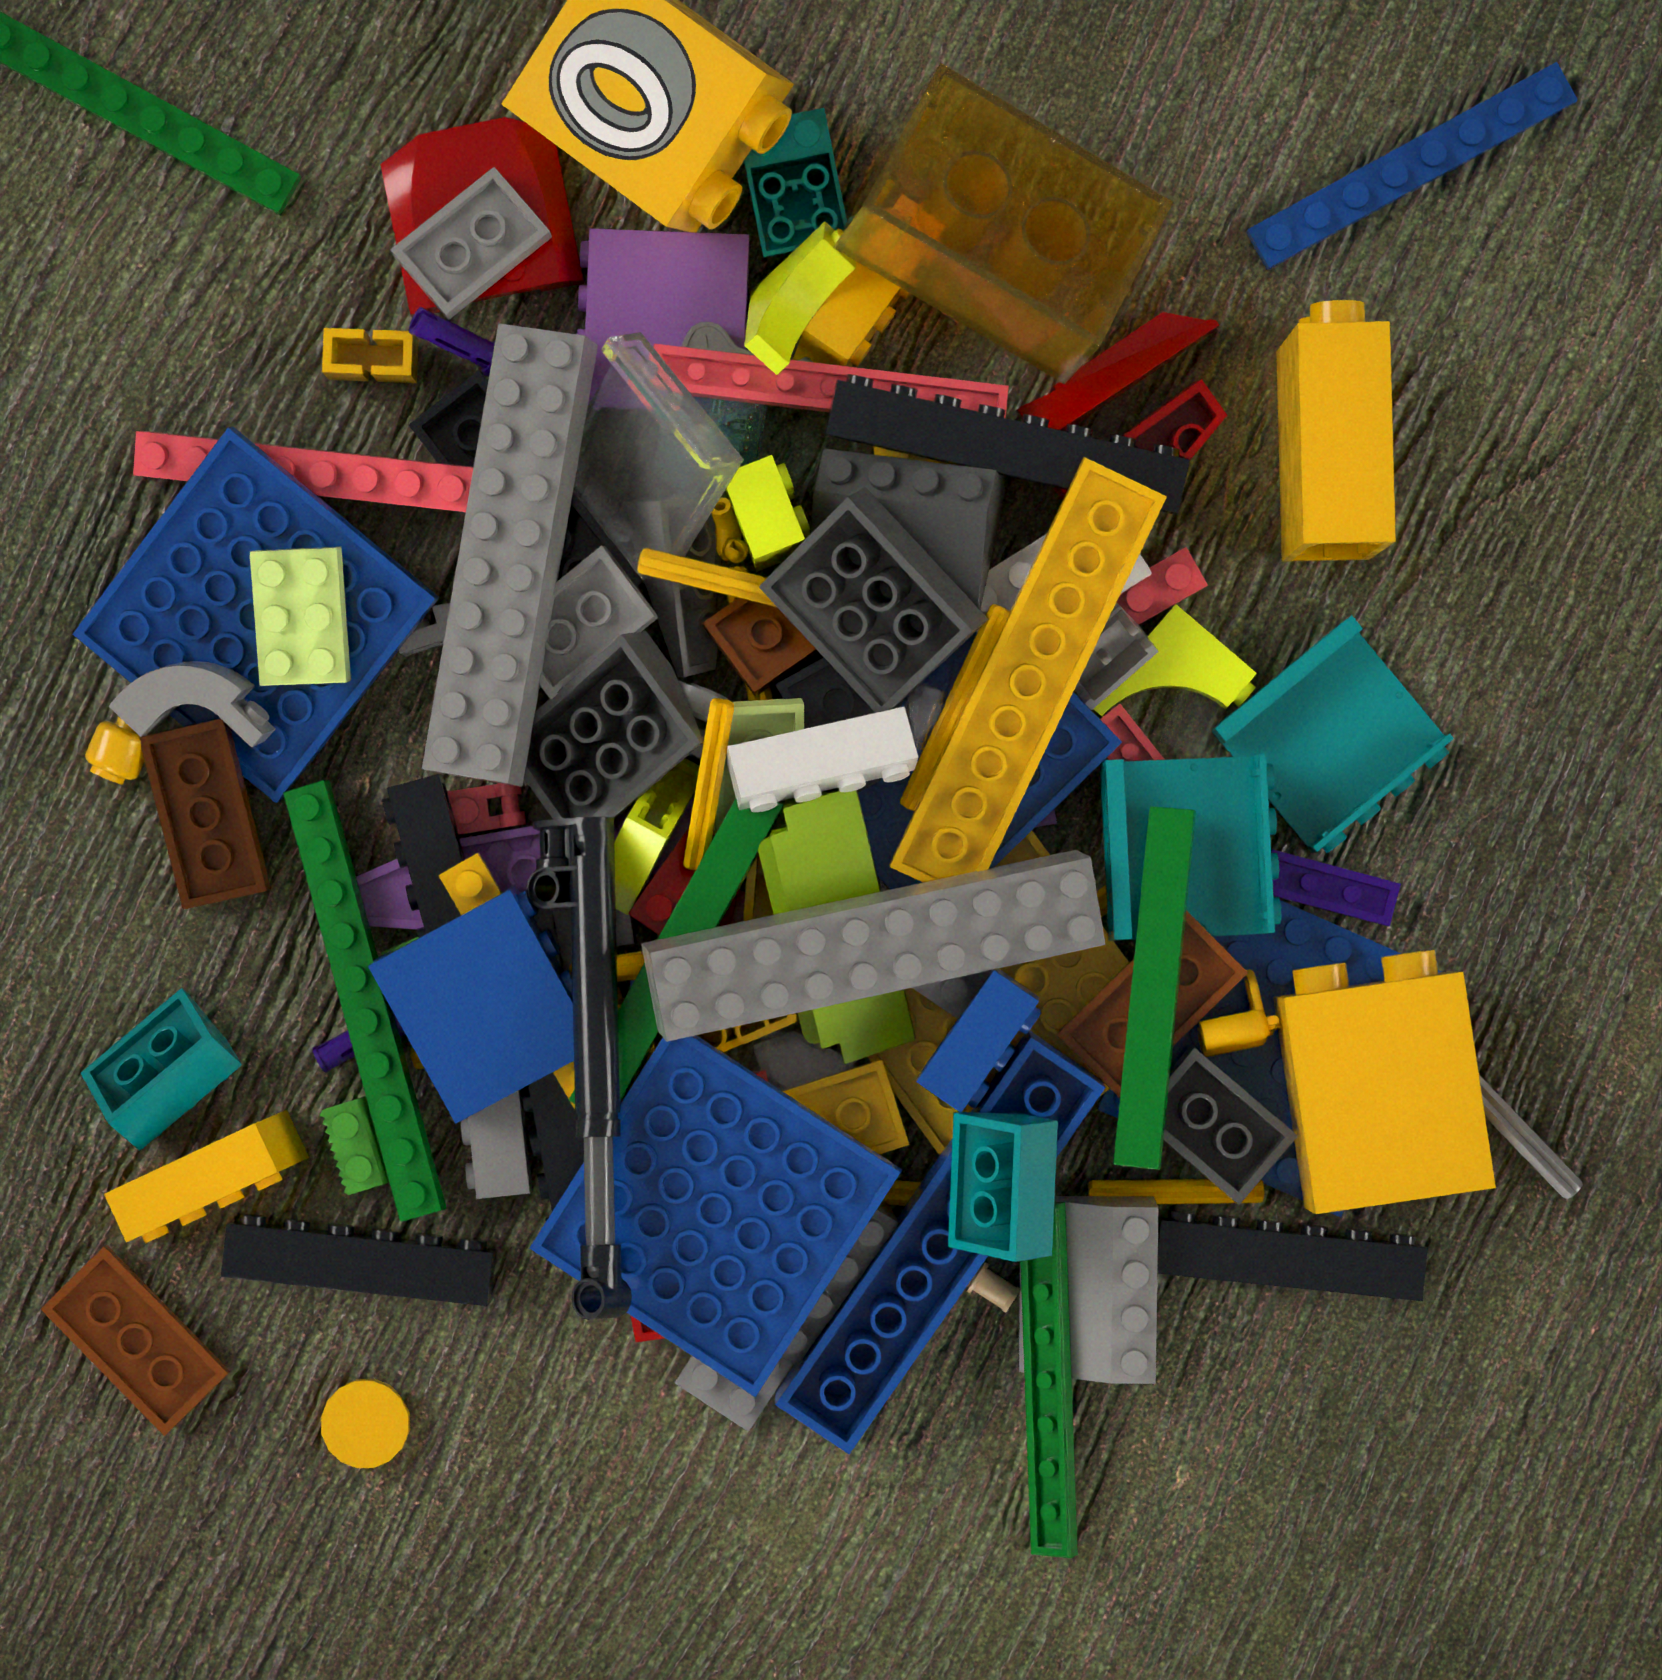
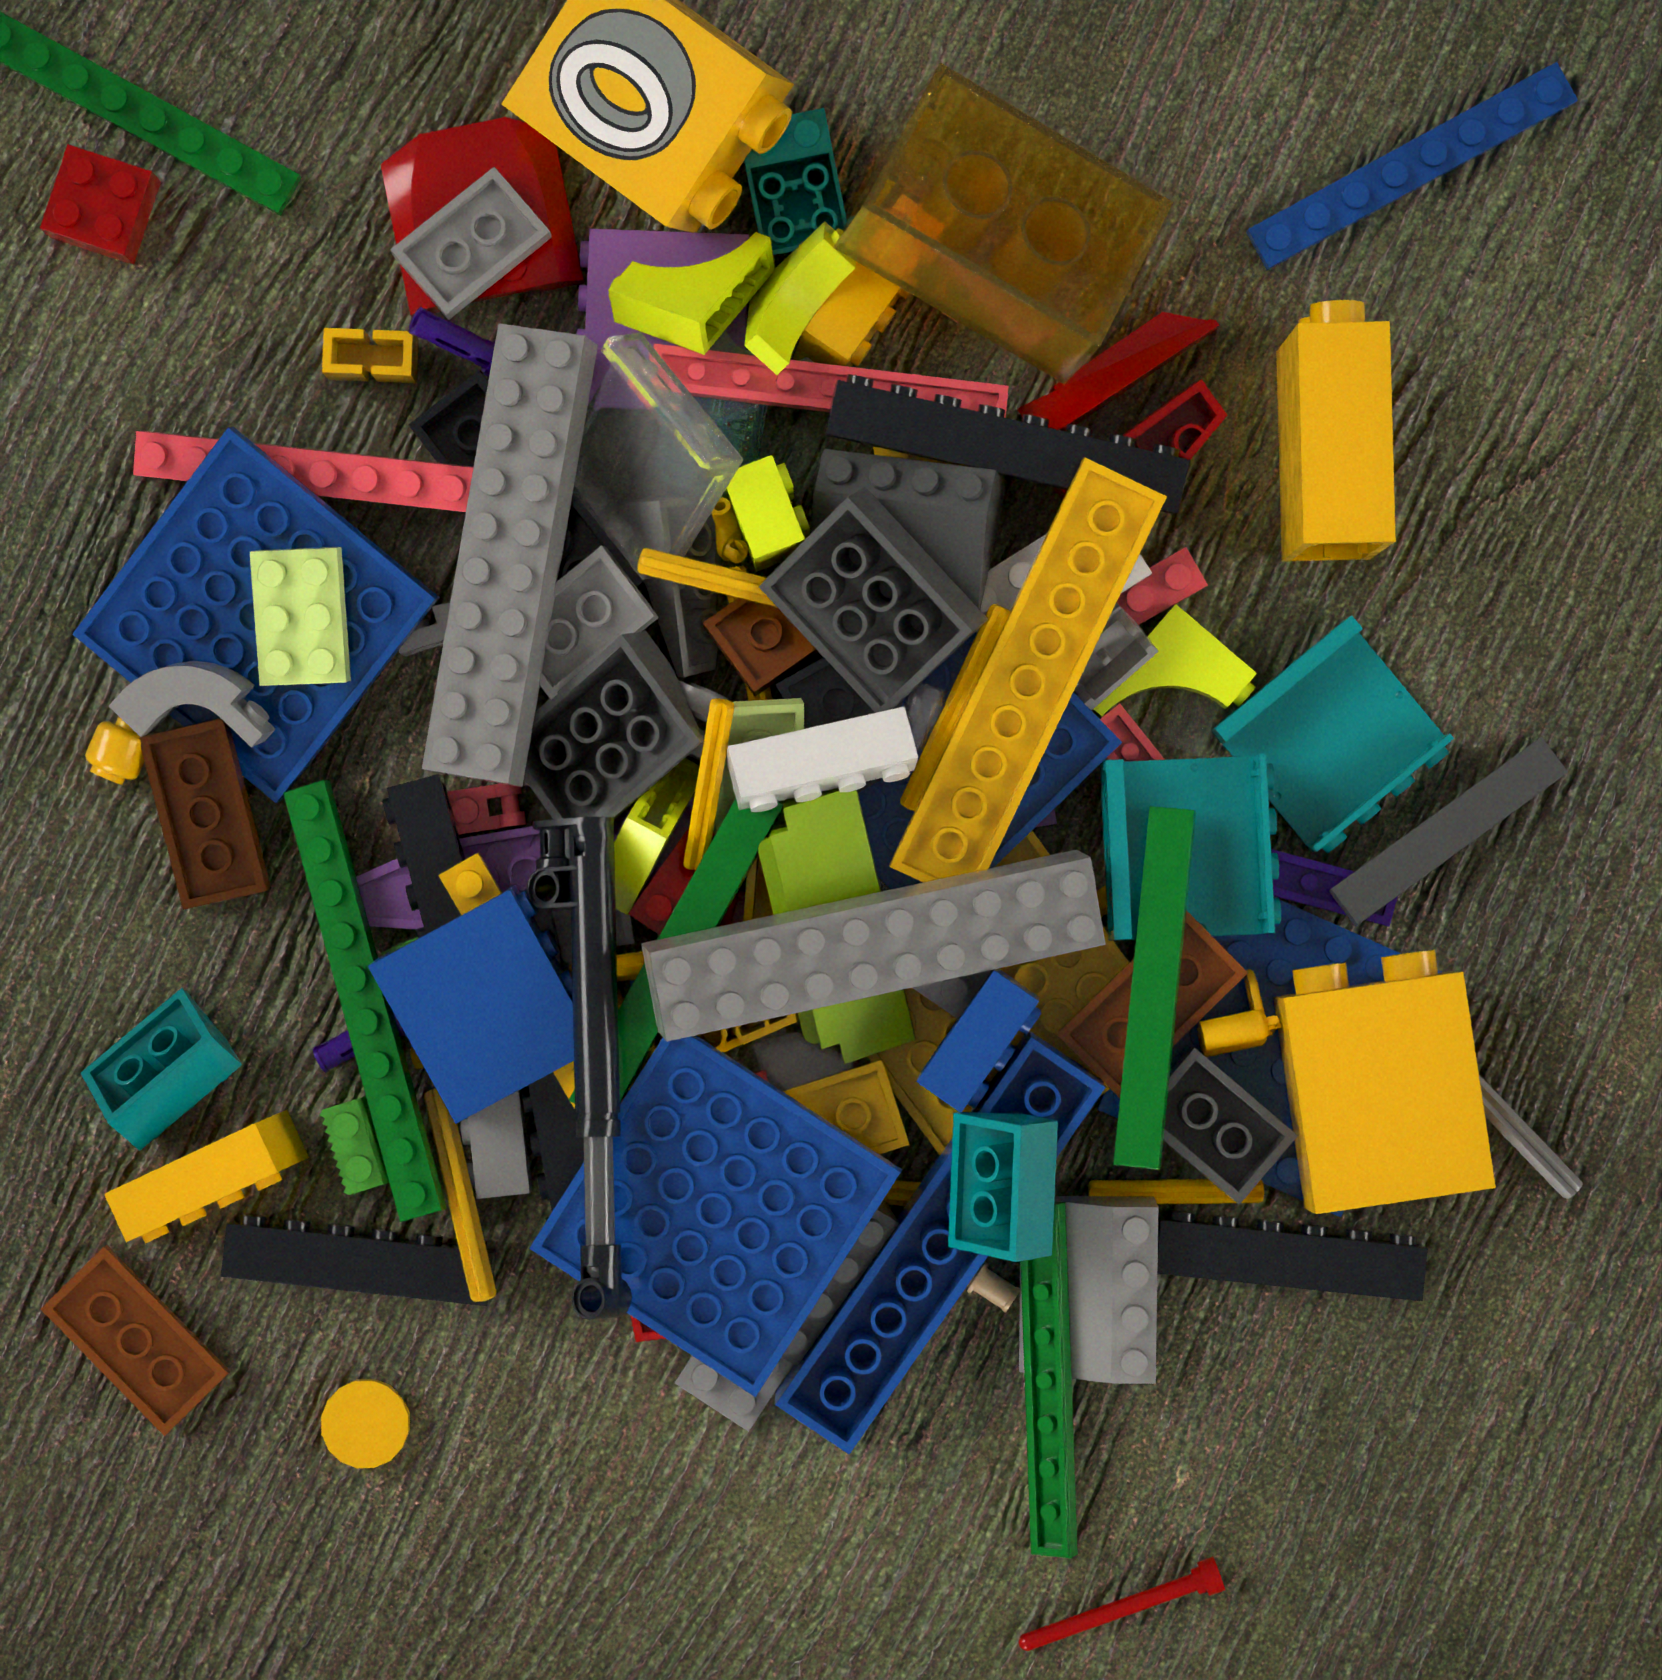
(100, 204): none -> red brick
(460, 1199): none -> yellow axle
(694, 301): none -> neon yellow arch
(1202, 1579): none -> red piece
(1448, 831): none -> dark grey tile

